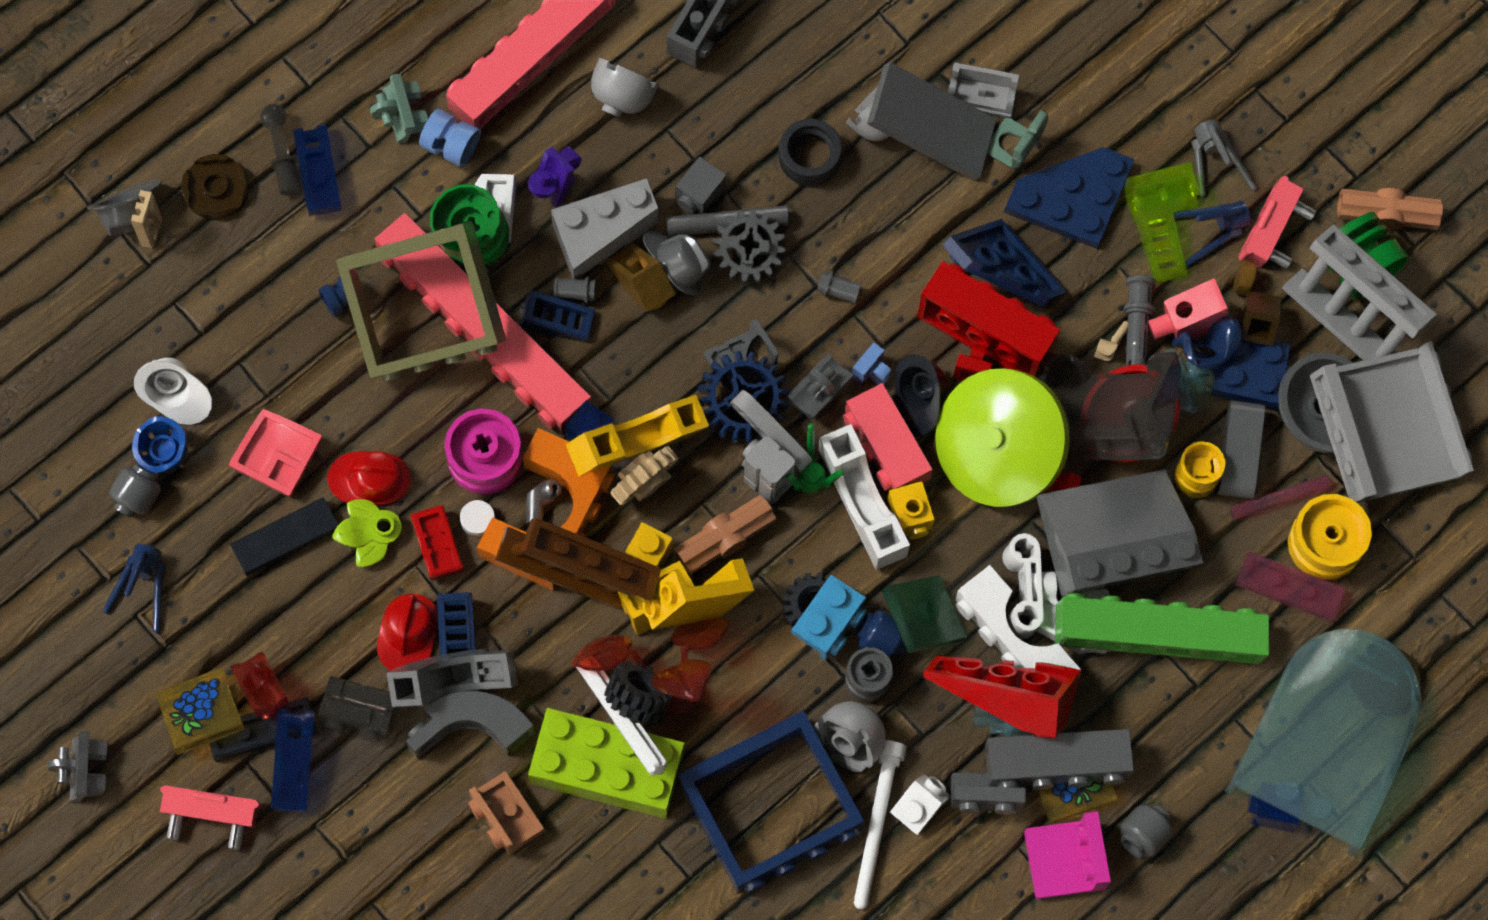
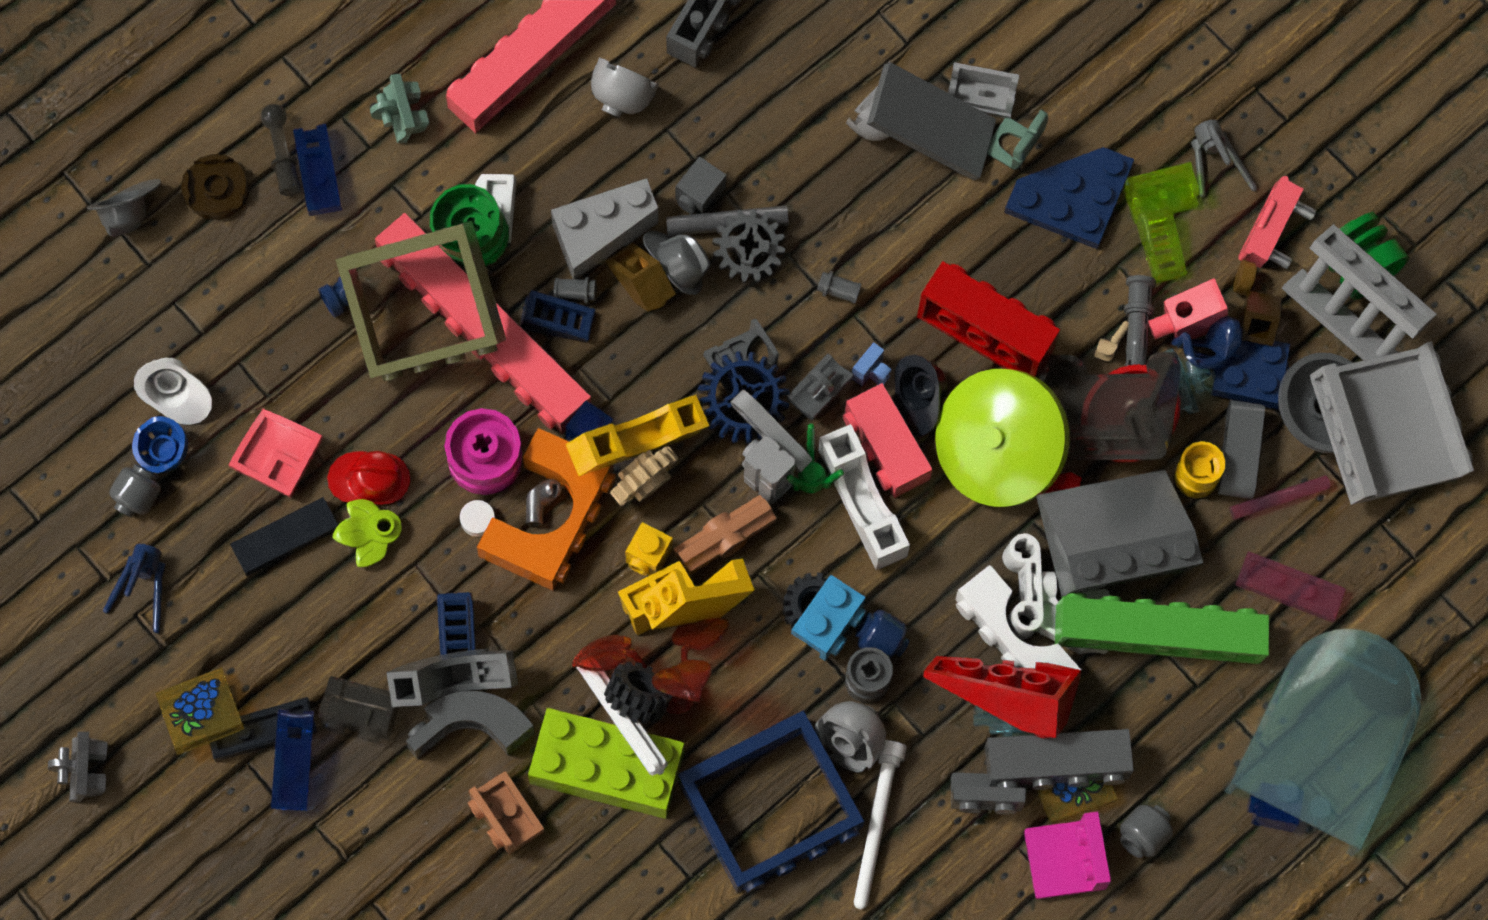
(148, 214): tan tile -> none
(210, 807): coral piece -> none
(260, 686): clear red hips -> none
(407, 631): red piece -> none
(437, 542): red plate -> none
(451, 138): medium blue wheel -> none
(554, 175): dark purple hips -> none
(578, 563): reddish brown fence -> none
(817, 129): black tyre -> none
(911, 510): yellow brick -> none
(920, 802): white bracket -> none
(924, 614): clear green plate -> none
(970, 365): red tile -> none
(1004, 260): dark blue plate -> none
(1228, 217): dark blue plant -> none
(1347, 541): yellow wheel -> none
(1391, 207): nougat piece -> none

